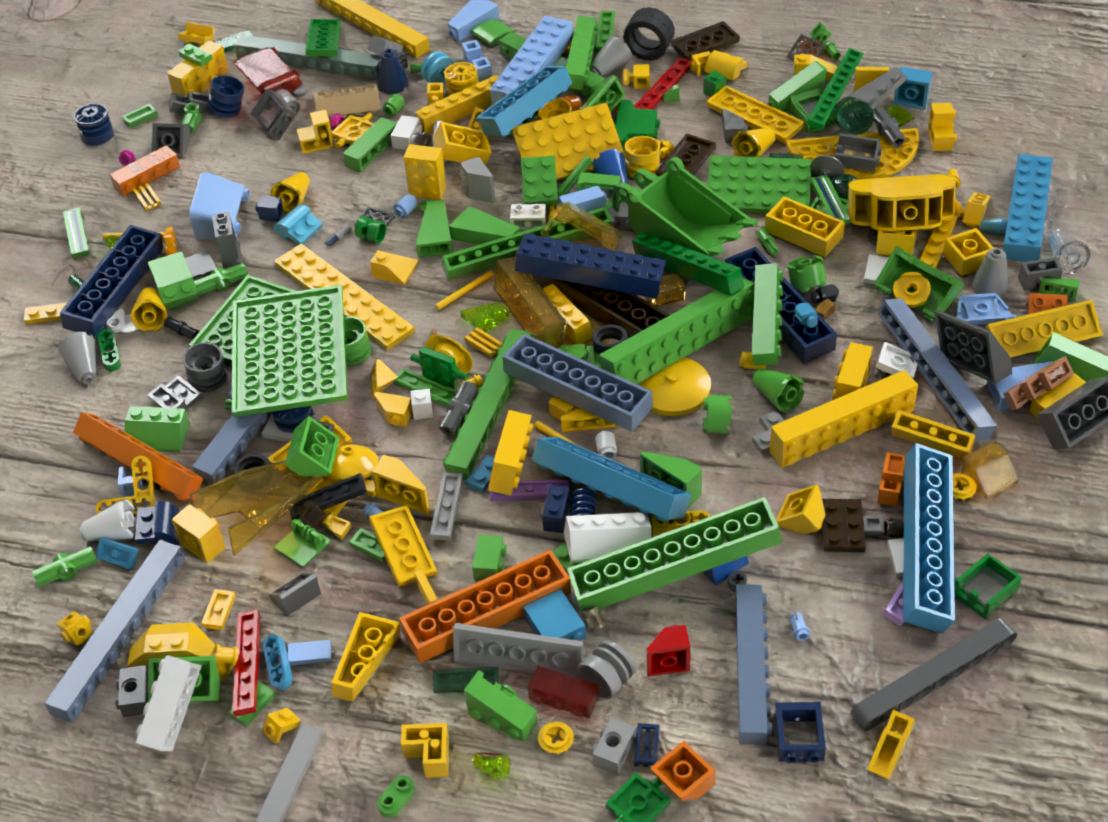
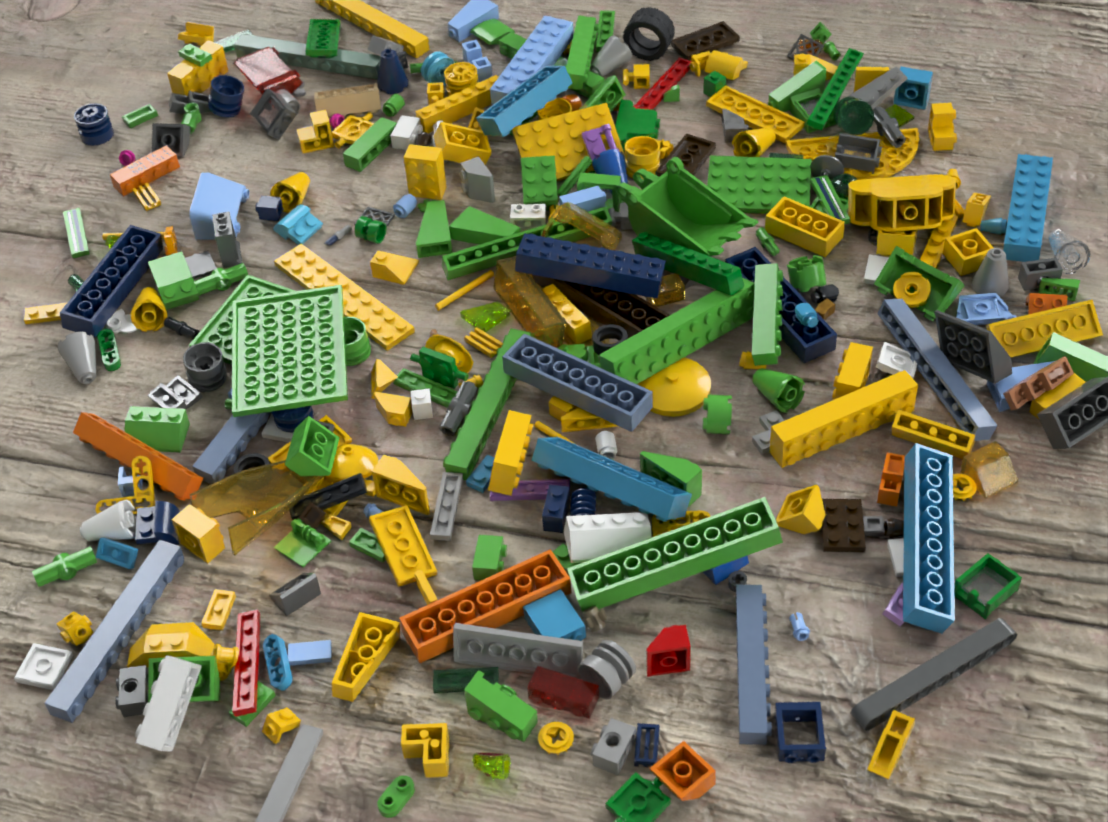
(43, 666): none -> white tile
(594, 142): none -> medium lavender plate

